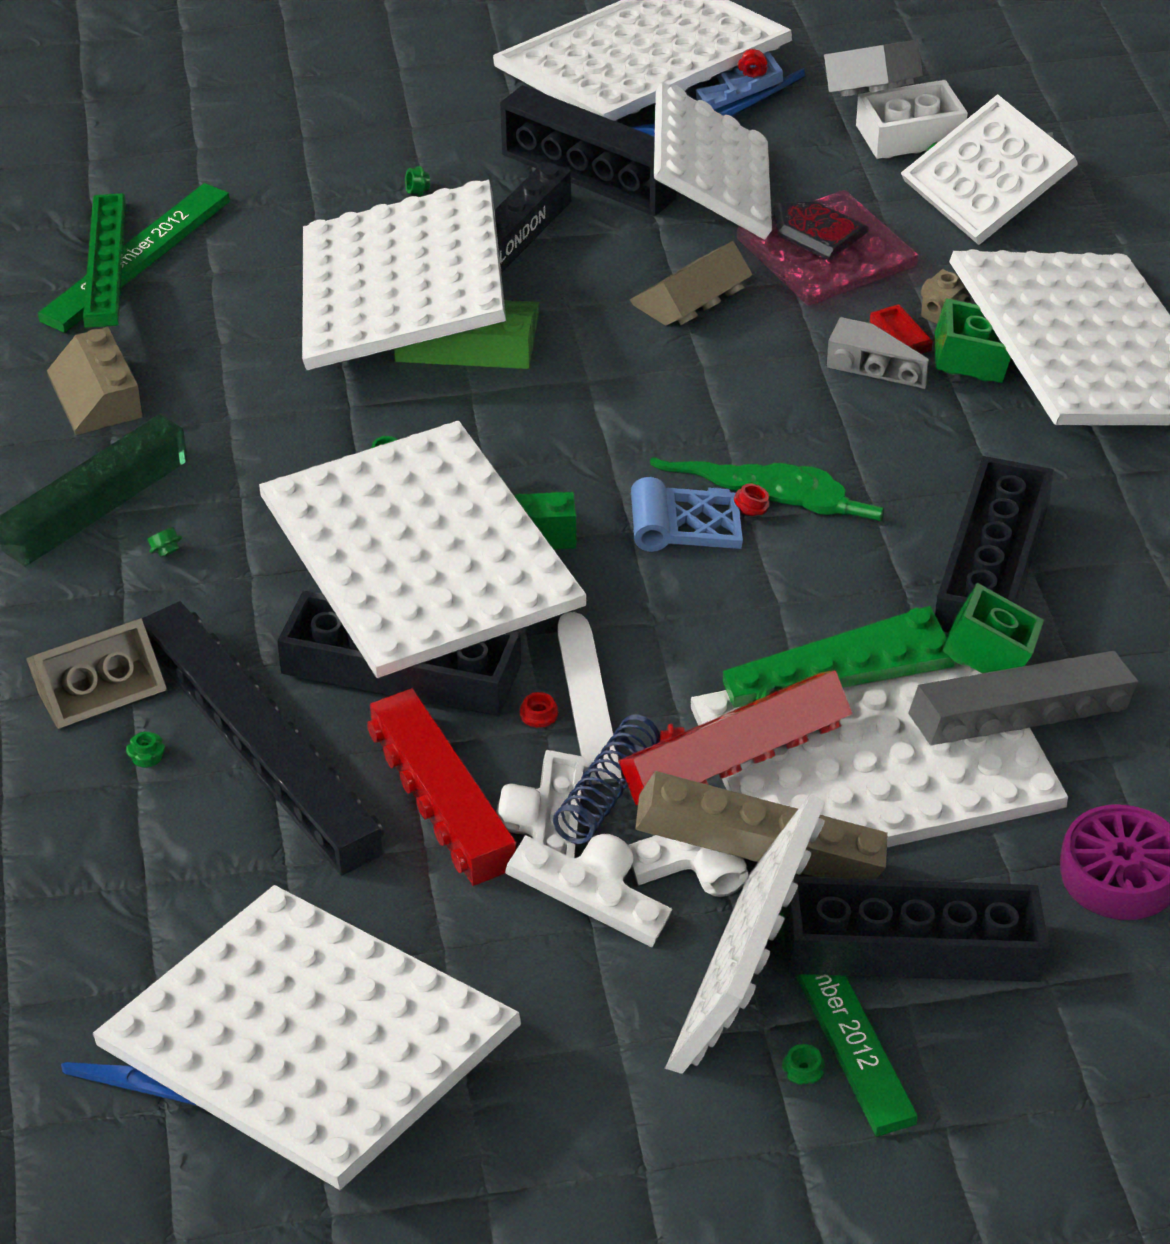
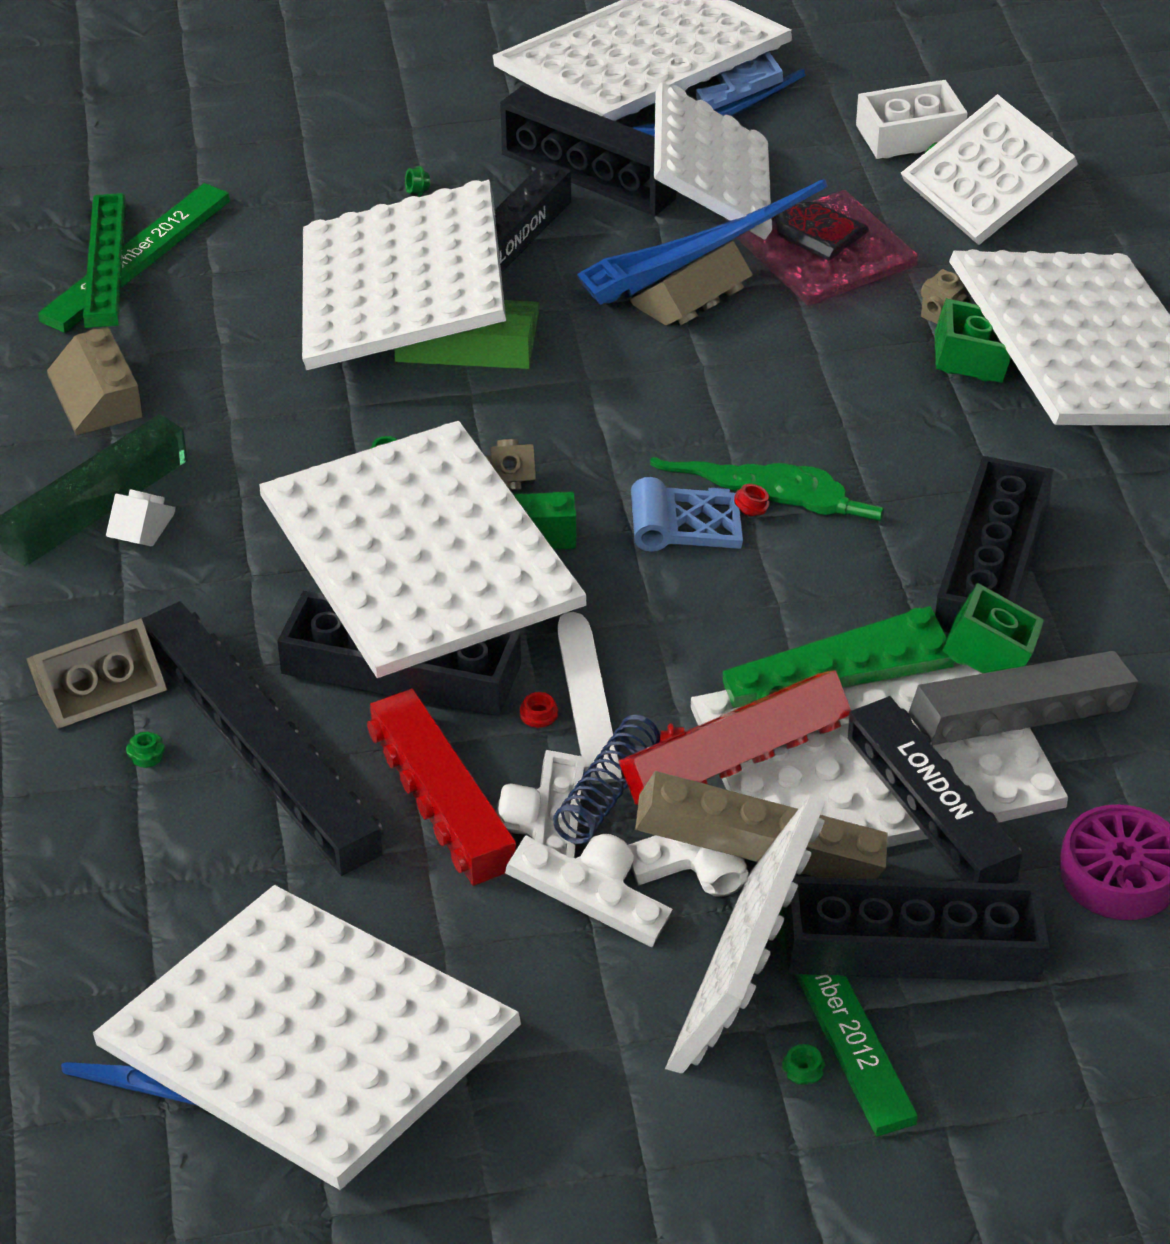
(139, 517): none -> white slope
(164, 542): green plate -> none
(522, 457): none -> dark tan brick
(645, 267): none -> blue plate
(753, 57): red plate -> none
(873, 68): light grey brick -> none
(874, 353): light grey slope -> none
(901, 326): red tile -> none
(933, 794): none -> black brick

